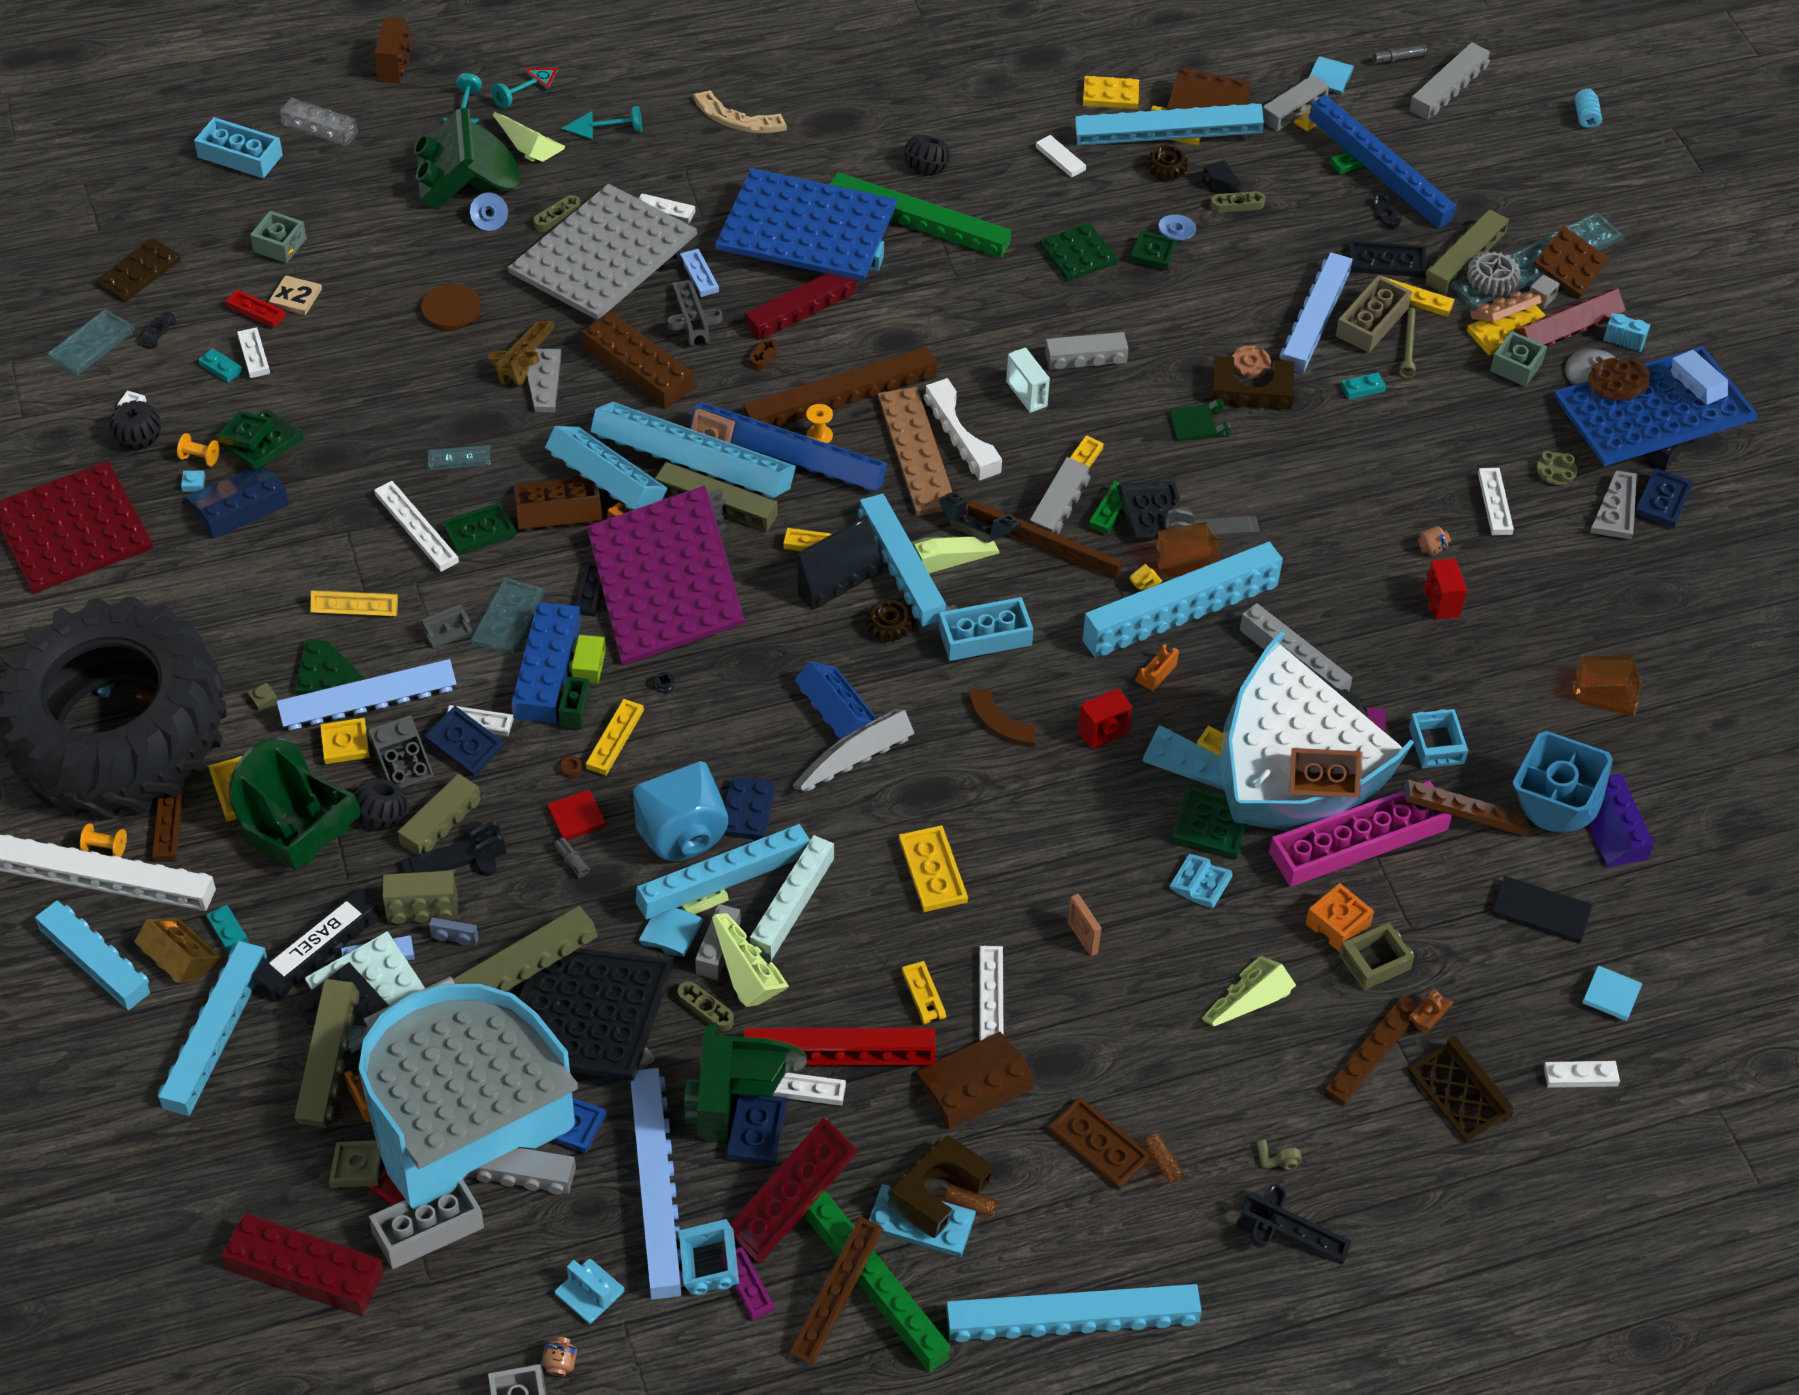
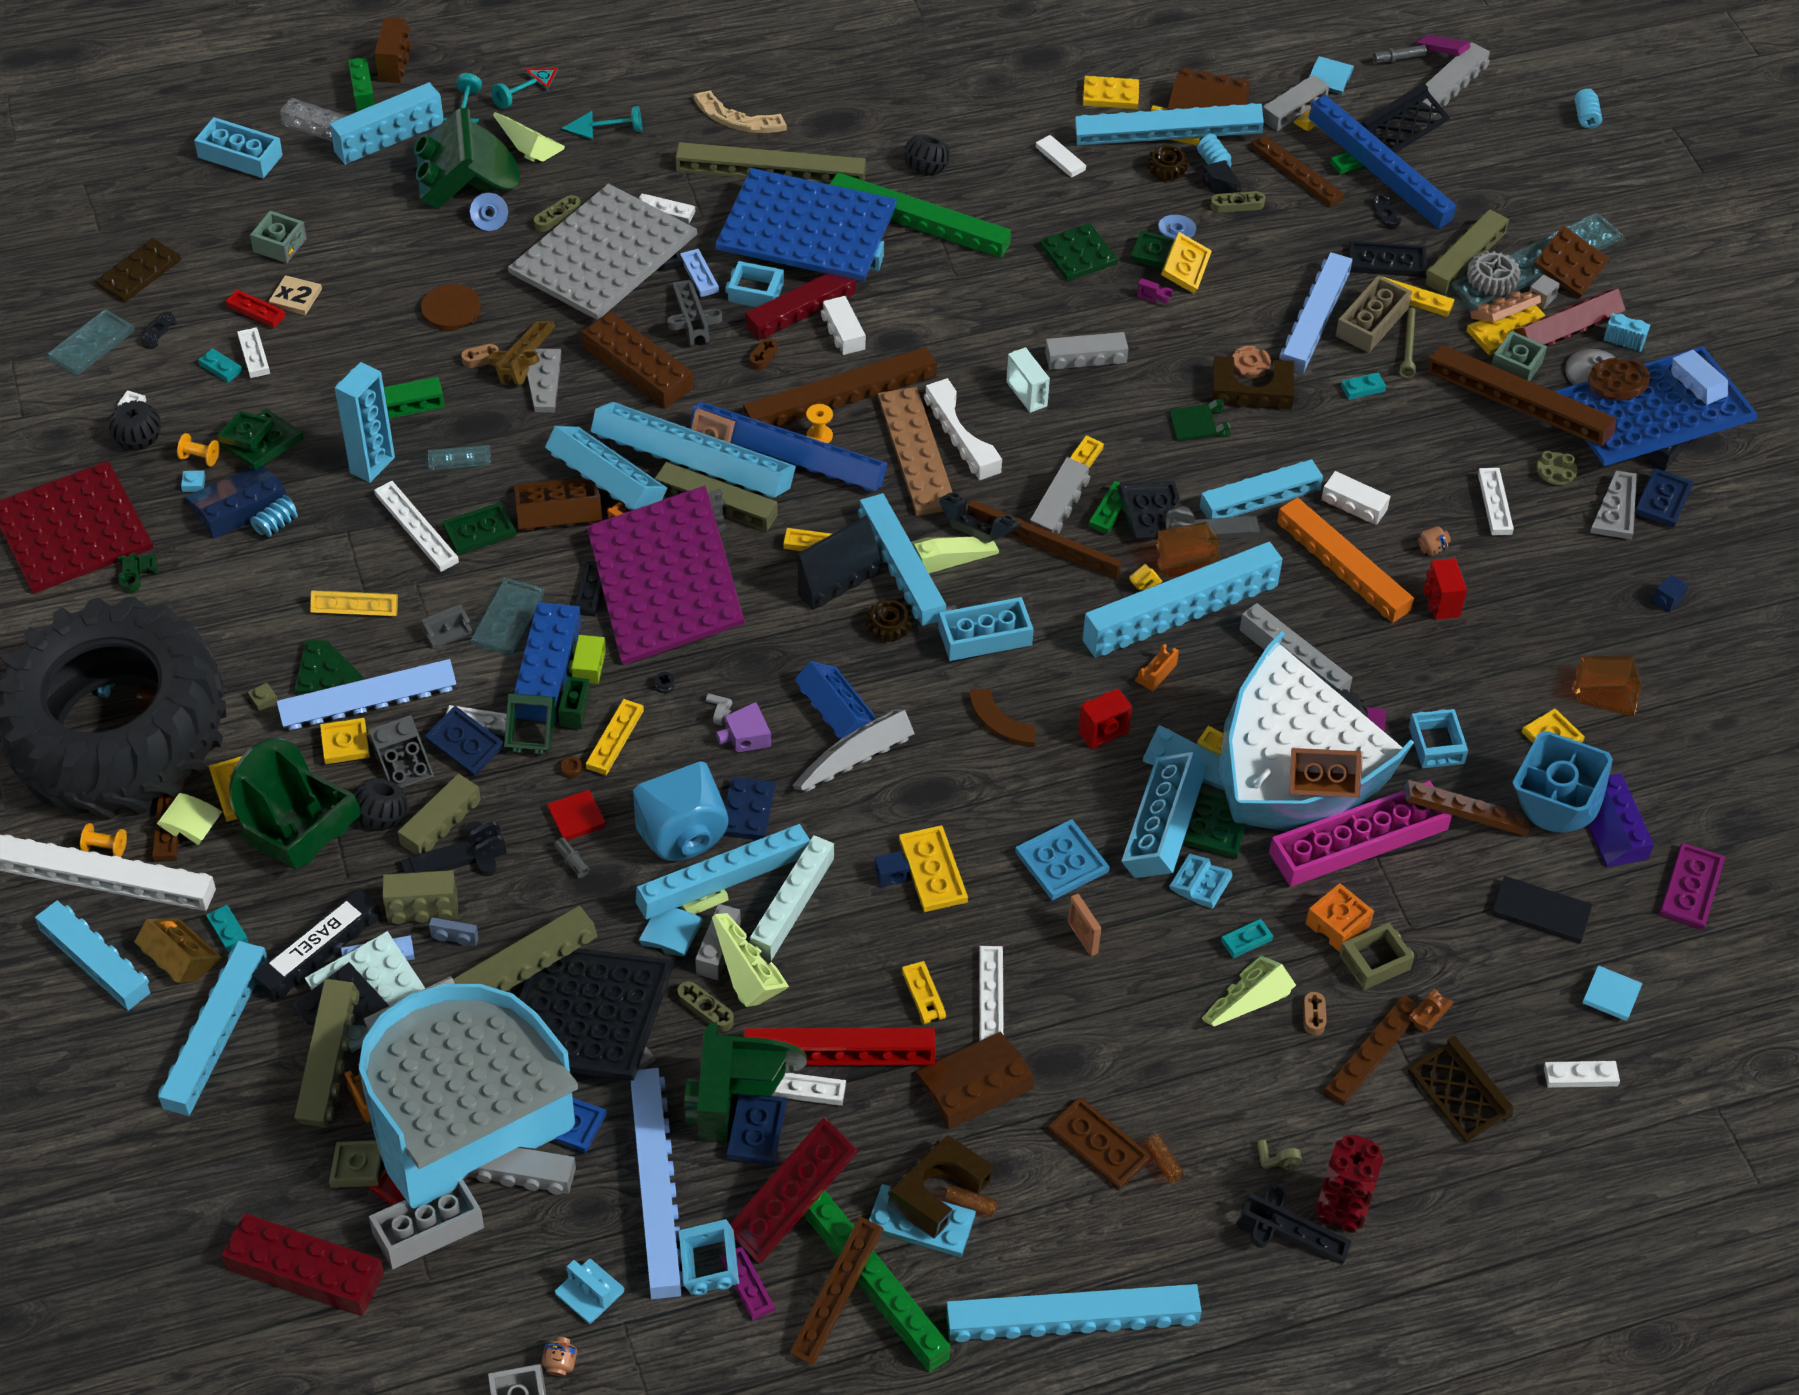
(132, 567): none -> dark green piece
(189, 817): none -> yellowish green slope
(273, 516): none -> medium azure piece
(361, 83): none -> green brick
(365, 421): none -> medium azure brick
(386, 123): none -> medium azure brick
(414, 397): none -> green brick
(479, 355): none -> medium nougat beam
(518, 746): none -> dark green window
(722, 708): none -> light grey plate
(739, 161): none -> olive brick
(746, 729): none -> medium lavender torso
(758, 273): none -> medium azure window
(843, 325): none -> white brick
(891, 869): none -> dark blue brick
(1062, 859): none -> dark azure plate
(1150, 291): none -> magenta plate
(1164, 815): none -> medium azure brick
(1186, 262): none -> yellow plate
(1212, 150): none -> medium azure piece
(1247, 938): none -> teal plate
(1261, 490): none -> medium azure brick
(1298, 171): none -> reddish brown plate
(1309, 1013): none -> medium nougat beam
(1345, 560): none -> orange brick
(1349, 1183): none -> dark red brick
(1355, 498): none -> white brick
(1400, 106): none -> black fence
(1444, 44): none -> magenta tile
(1522, 395): none -> reddish brown brick
(1552, 722): none -> yellow tile
(1670, 593): none -> dark blue brick
(1692, 886): none -> magenta tile

